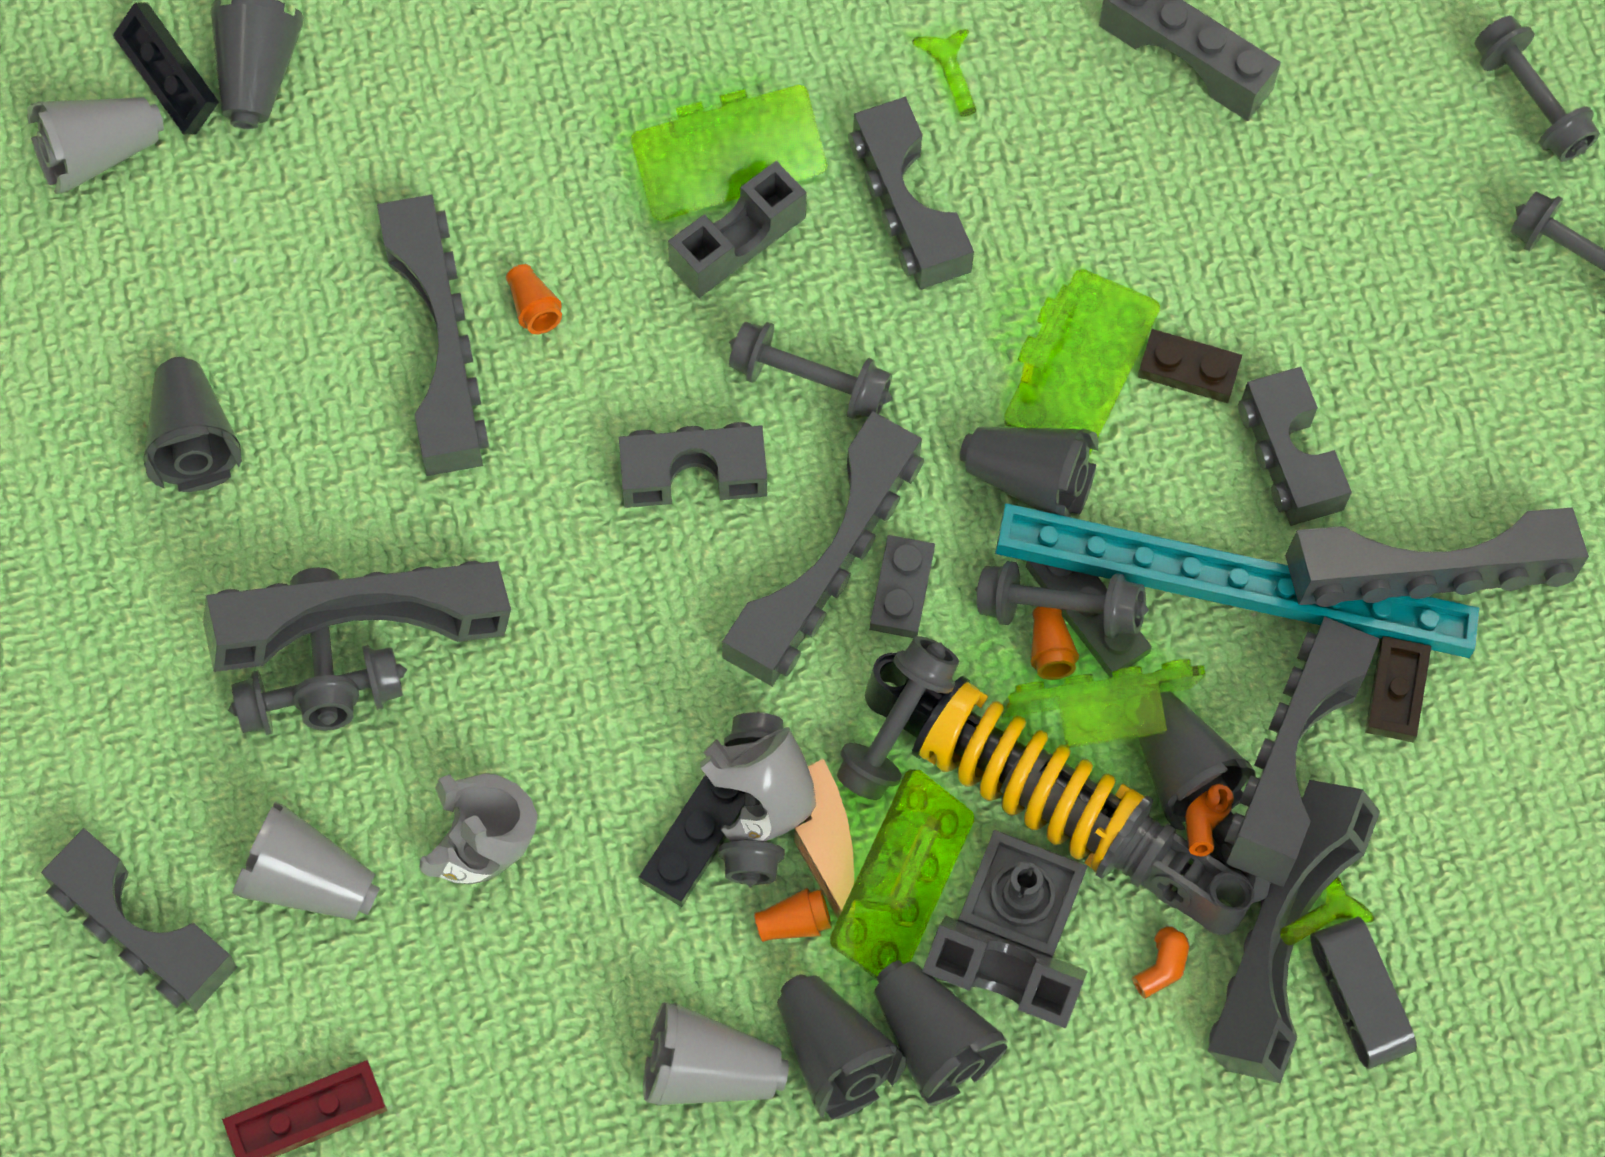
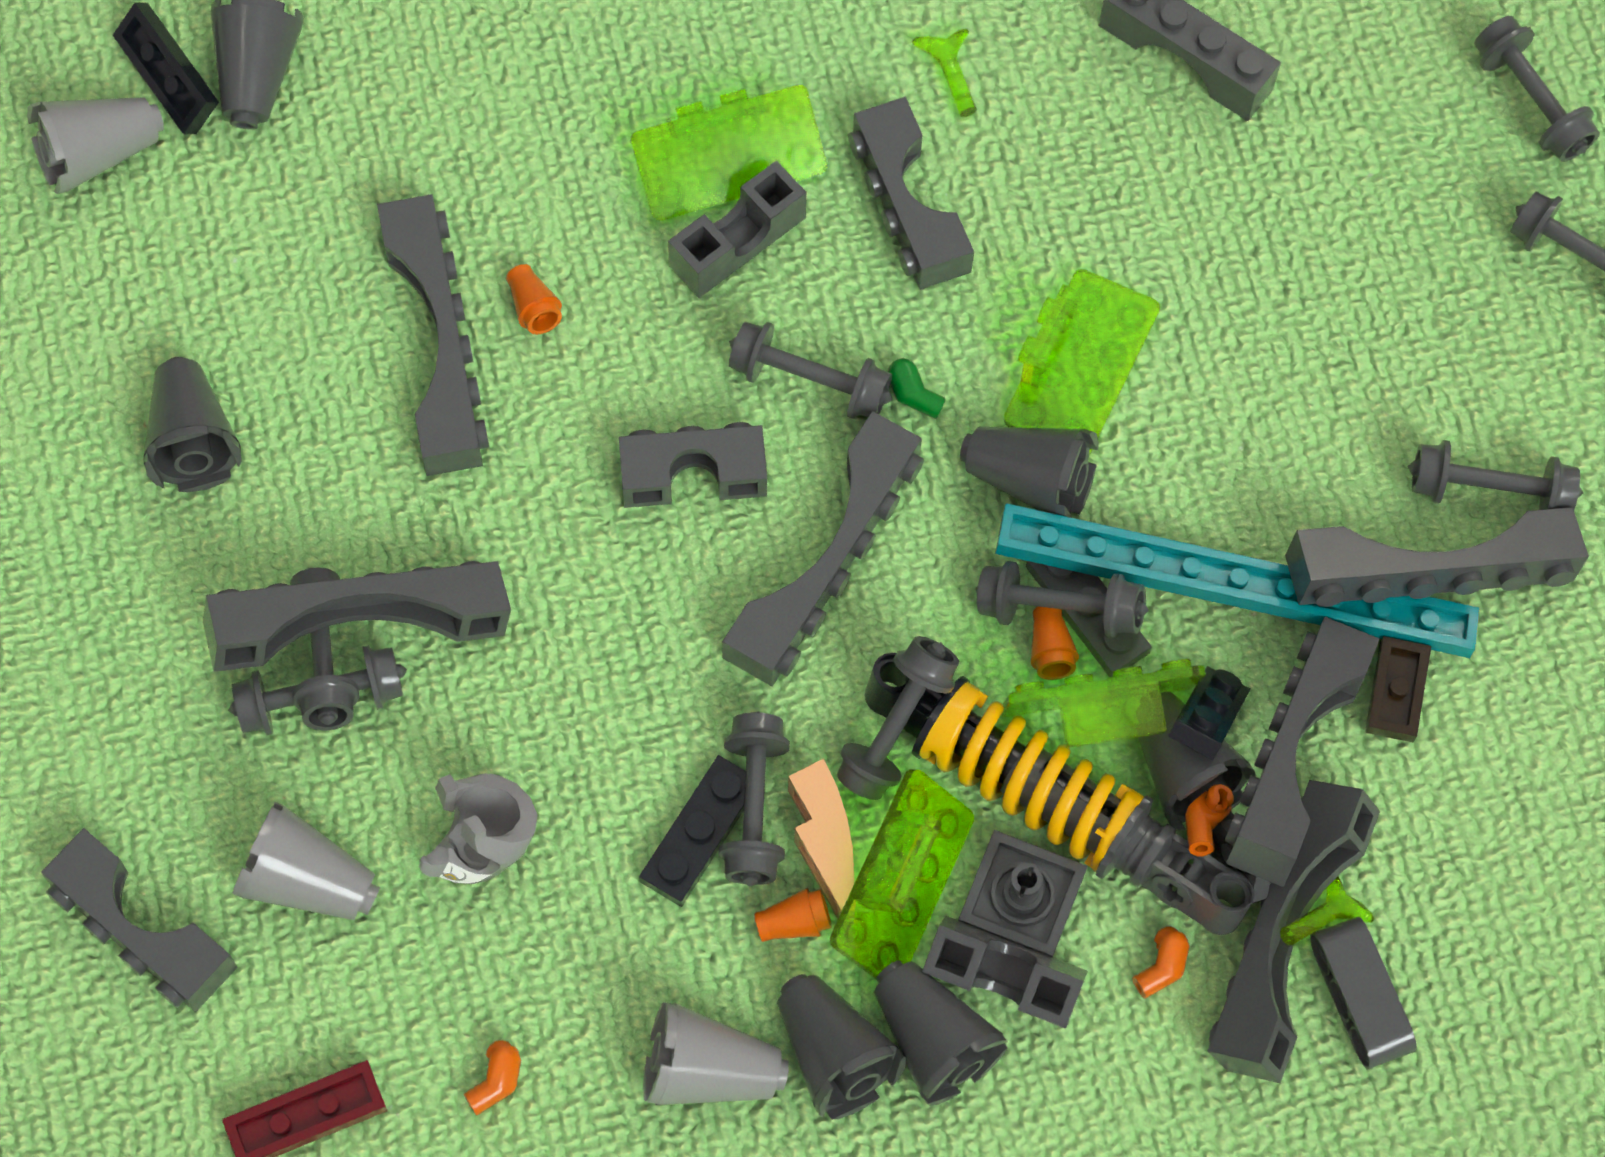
(501, 1077): none -> orange arm
(773, 774): light grey piece -> none
(902, 586): dark grey plate -> none
(910, 389): none -> green arm
(1189, 366): dark brown plate -> none
(1210, 712): none -> black plate
(1303, 483): dark grey arch -> none
(1433, 470): none -> dark grey piece

